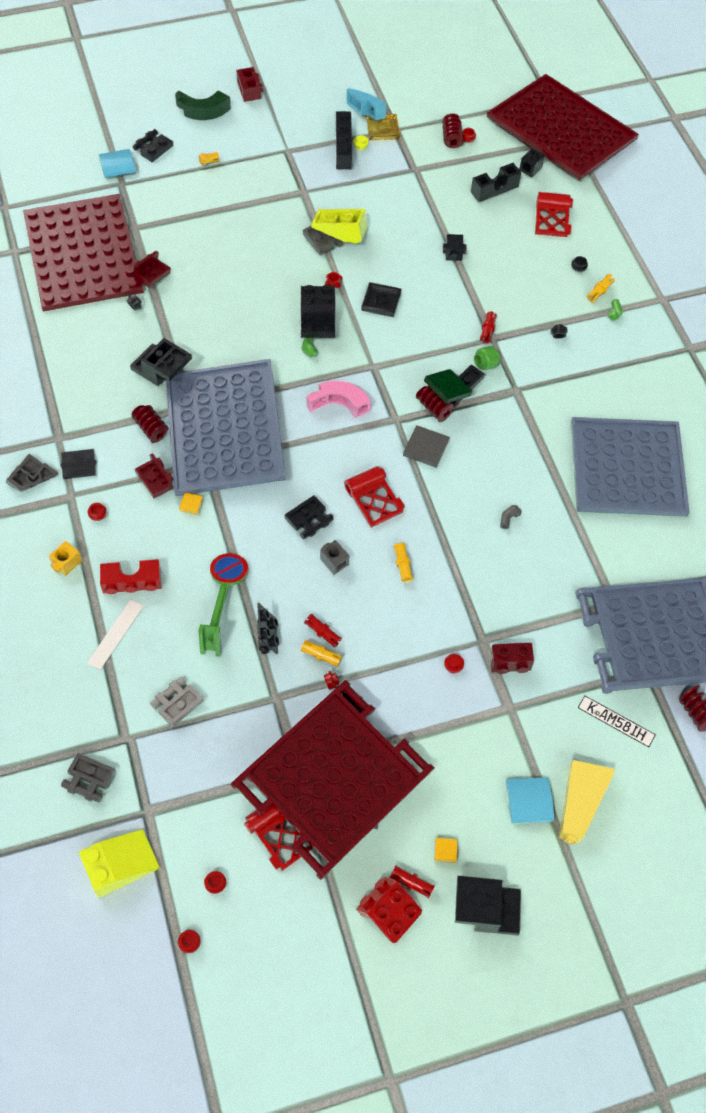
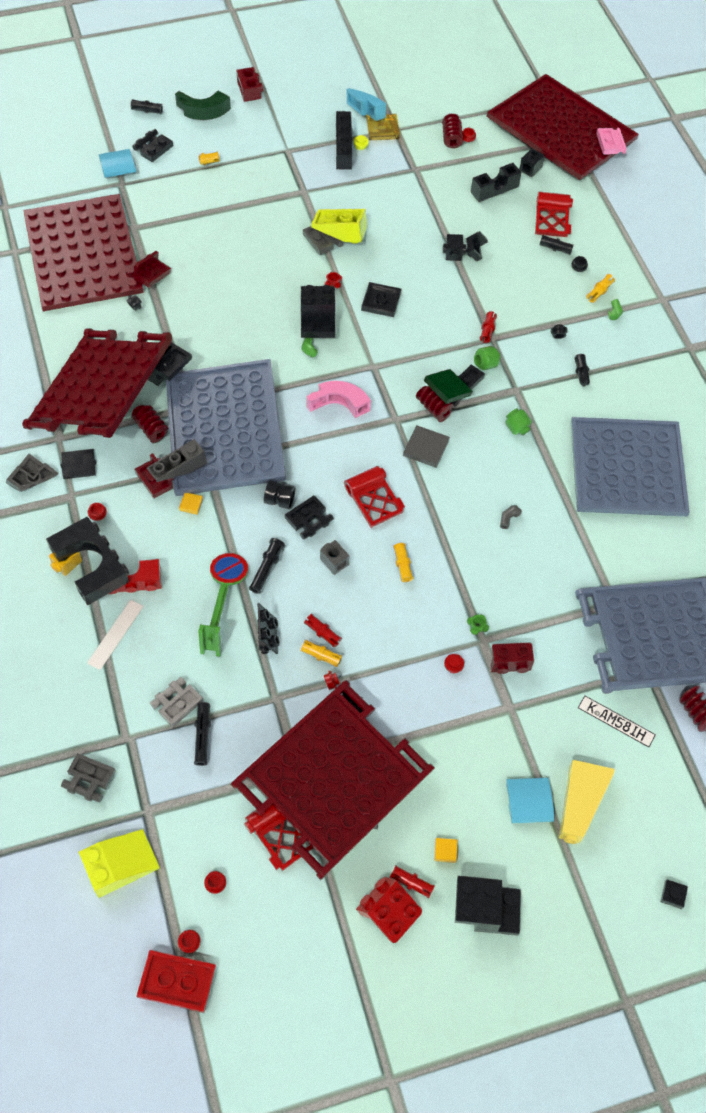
(85, 536): none -> black arch
(99, 382): none -> dark red plate
(146, 106): none -> black pin
(176, 981): none -> red plate
(179, 462): none -> dark grey slope
(202, 728): none -> black pin
(270, 558): none -> black pin
(282, 495): none -> black wheel
(474, 243): none -> black bracket
(480, 619): none -> bright green plate
(518, 422): none -> bright green head
(556, 244): none -> black pin
(582, 369): none -> black axle
(611, 141): none -> bright pink plate
(674, 894): none -> black plate

